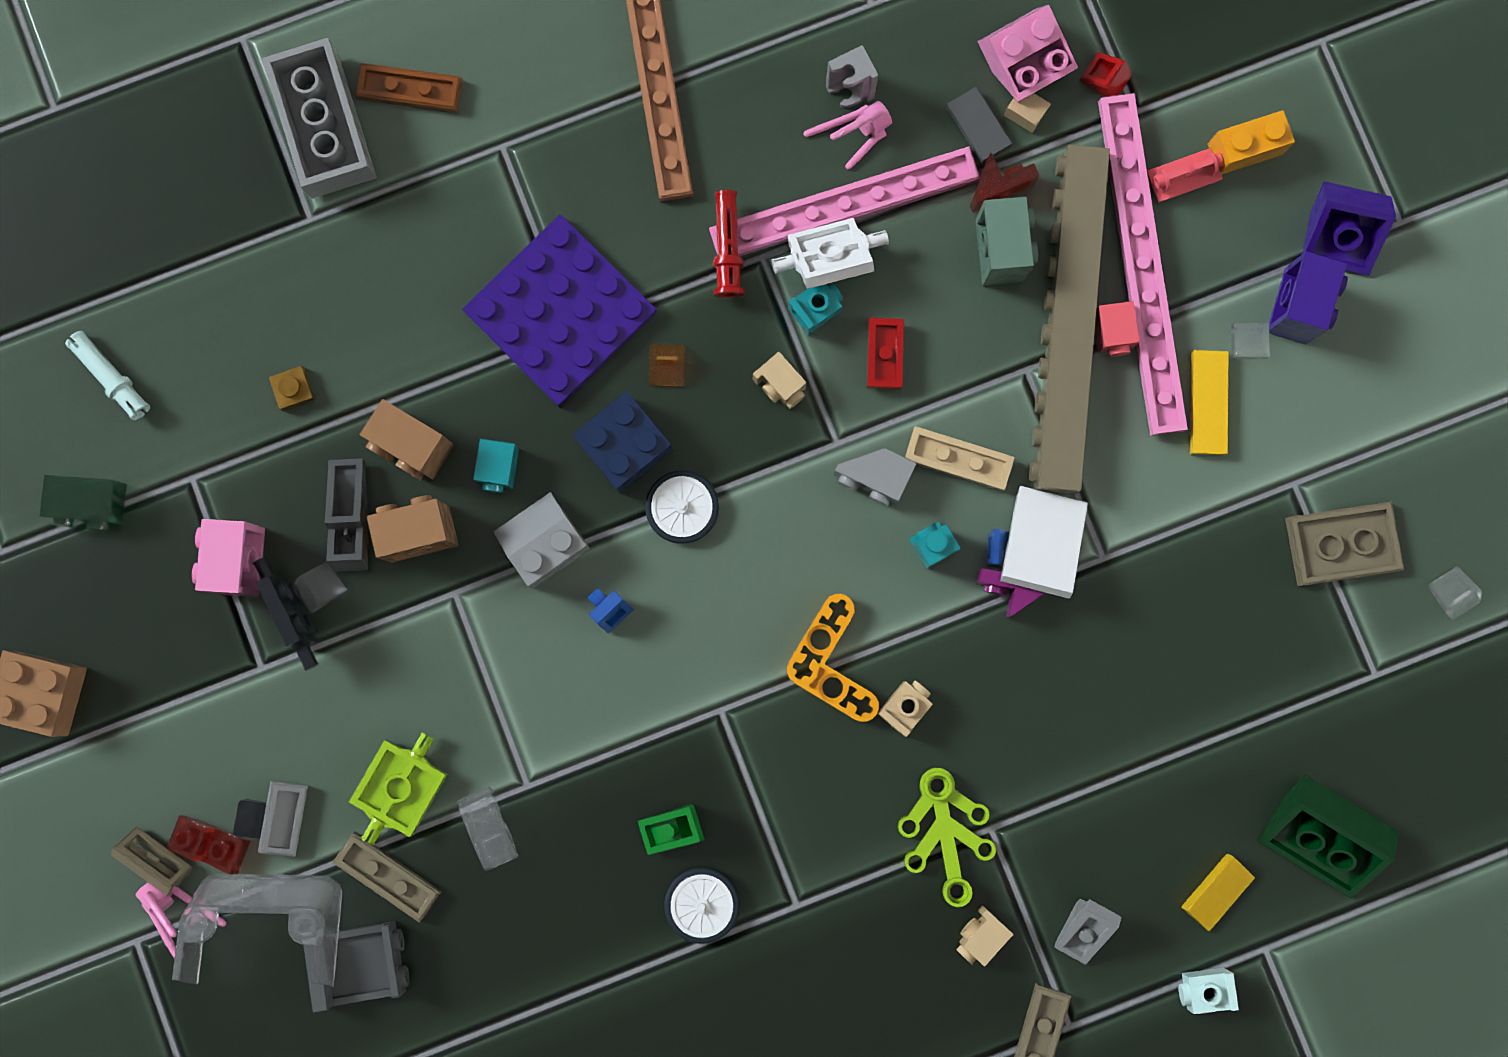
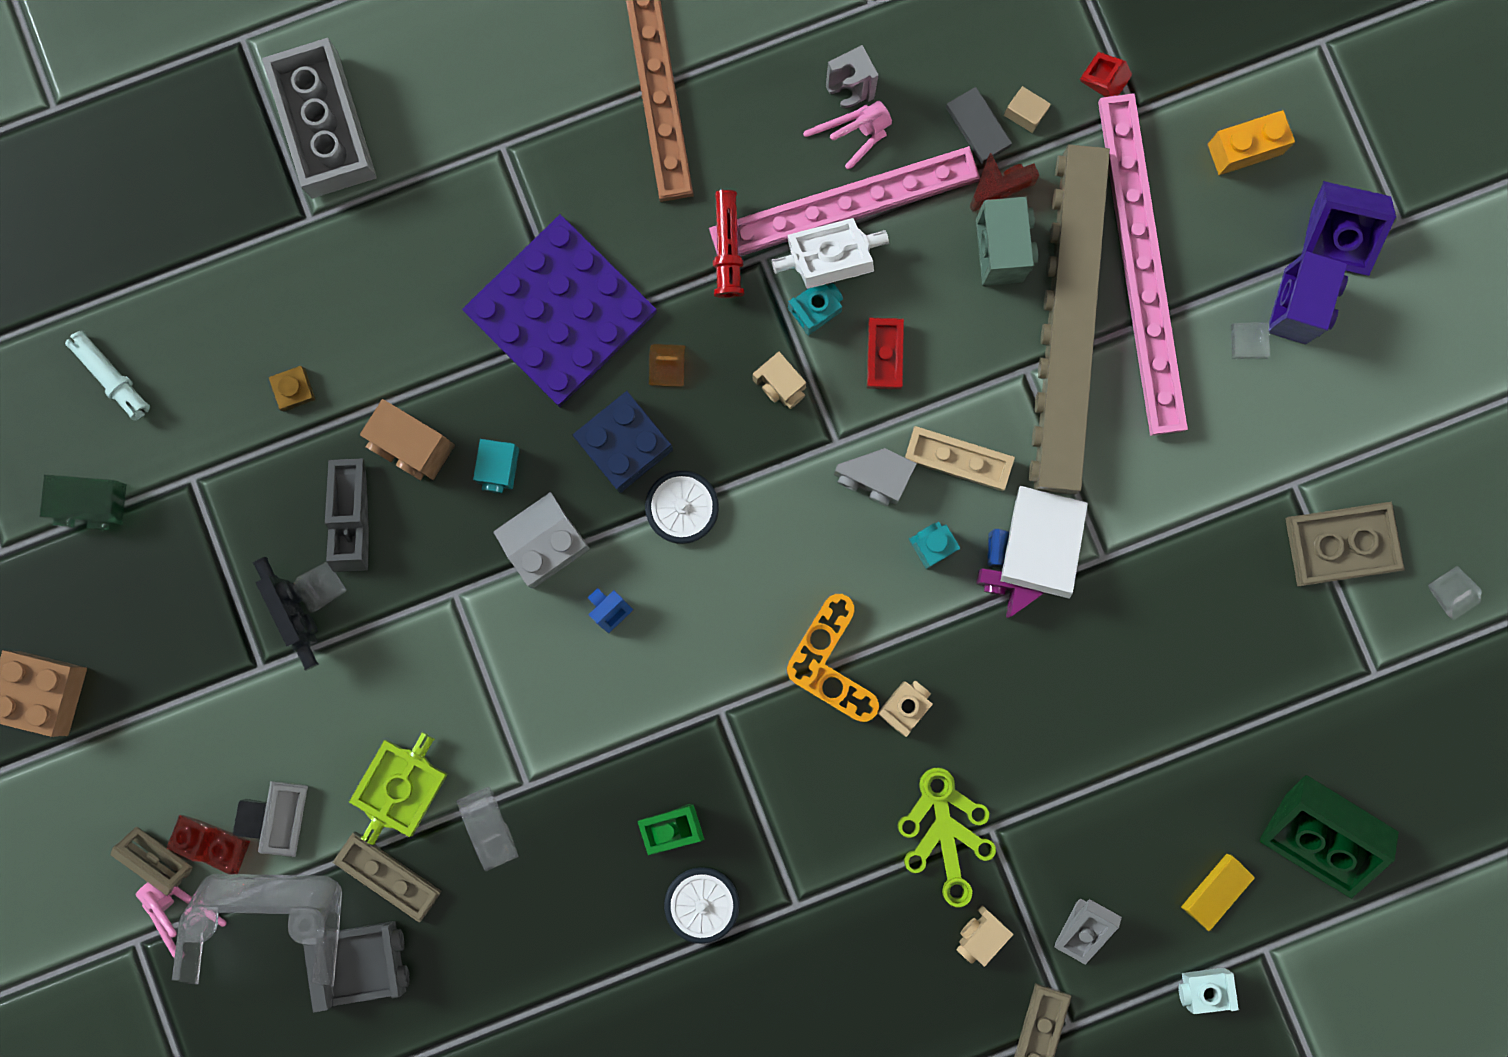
(228, 557): bright pink brick -> none
(408, 87): dark orange tile -> none
(412, 529): medium nougat brick -> none
(1028, 53): bright pink slope -> none
(1116, 328): coral brick -> none
(1185, 174): coral hinge -> none
(1209, 403): yellow tile -> none

